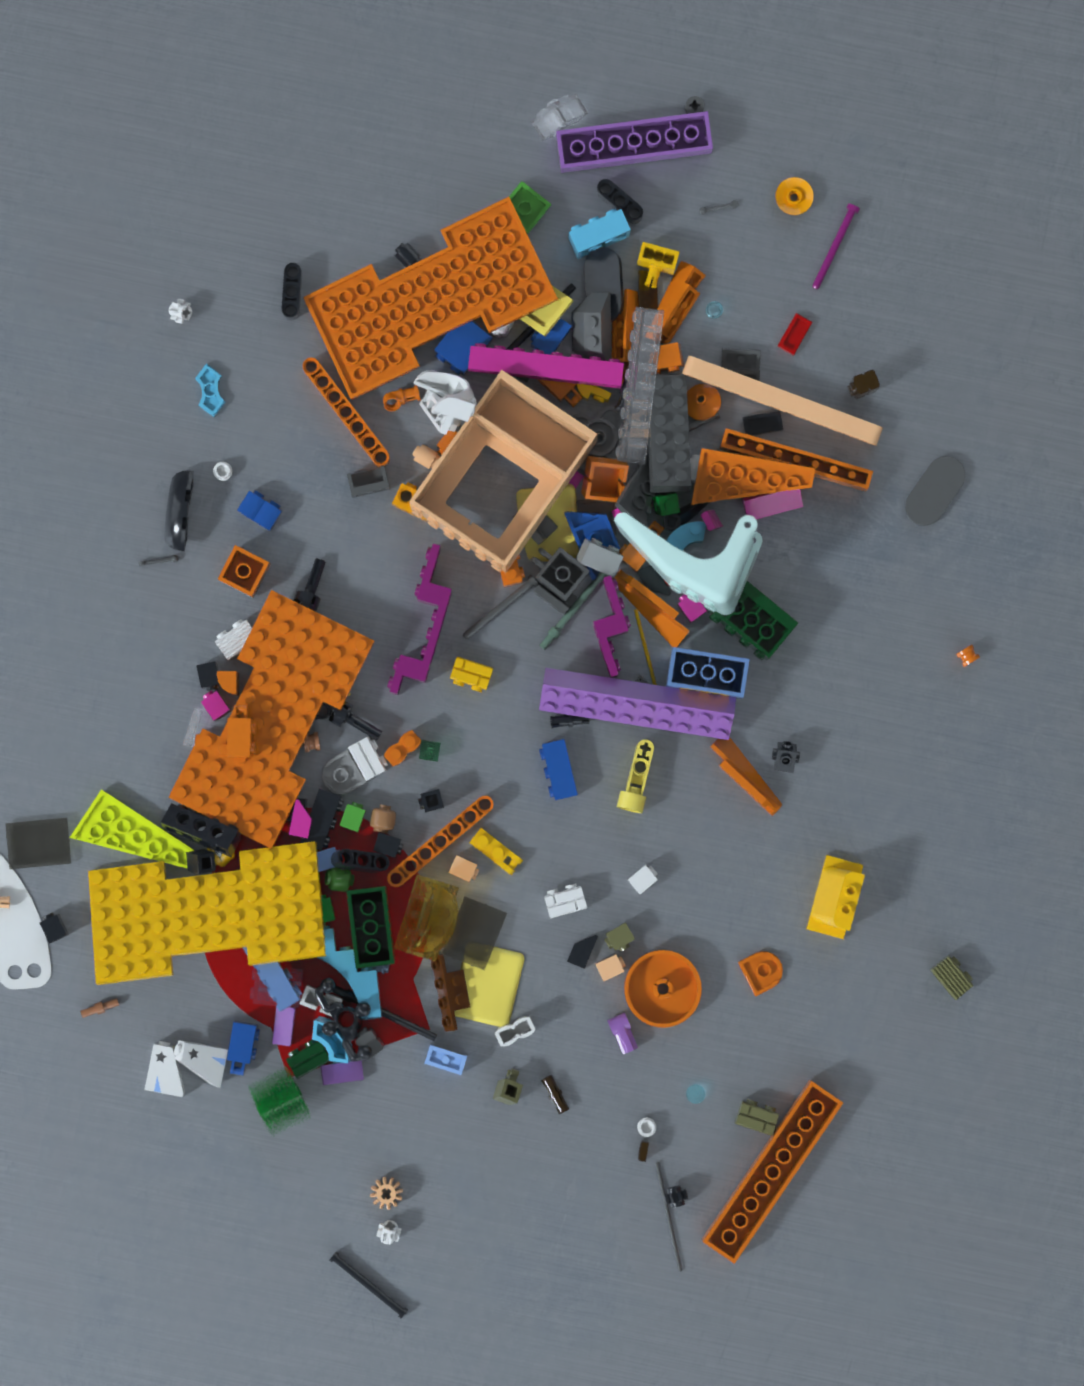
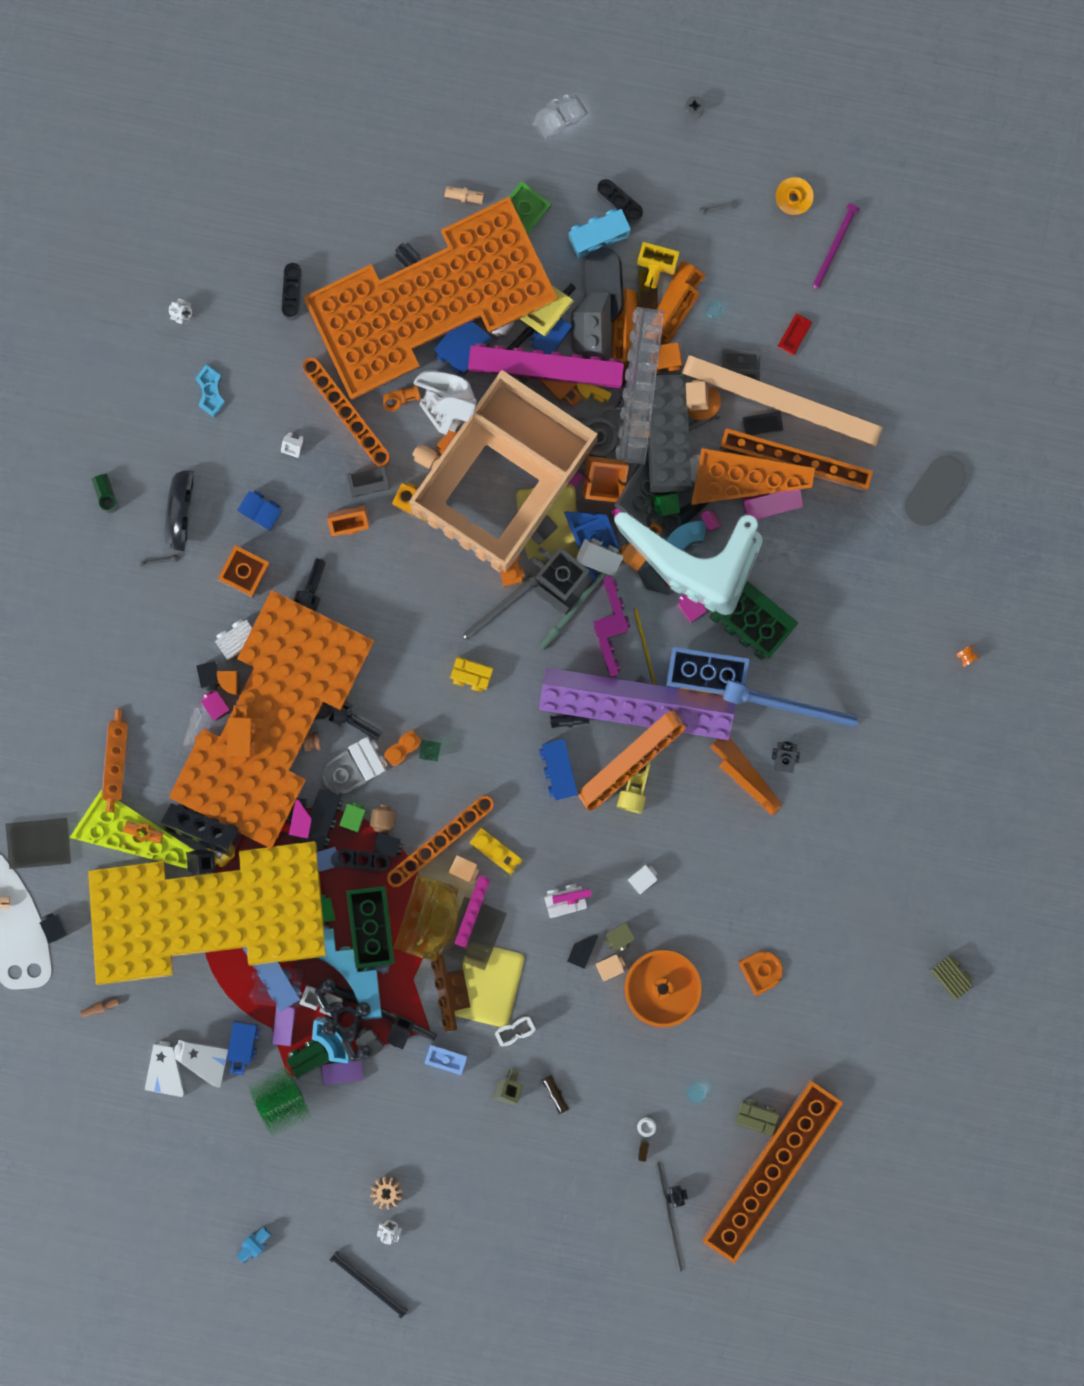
(104, 492): none -> dark green piece
(114, 761): none -> orange plate
(153, 835): none -> orange axle
(222, 471): white plate -> none
(254, 1245): none -> dark azure axle
(291, 445): none -> white tile
(339, 879): bright green head -> none
(348, 521): none -> orange brick
(400, 1032): none -> black brick
(431, 595): magenta bracket -> none
(431, 801): black brick -> none
(464, 194): none -> light nougat pin
(472, 911): none -> dark pink piece
(571, 897): none -> dark pink plate
(621, 1030): medium lavender piece -> none
(631, 760): none -> orange beam
(634, 142): medium lavender brick -> none
(652, 608): orange wedge -> none
(697, 395): none -> light nougat brick
(740, 693): none -> medium blue piece
(836, 897): yellow windscreen -> none
(863, 384): dark brown brick -> none

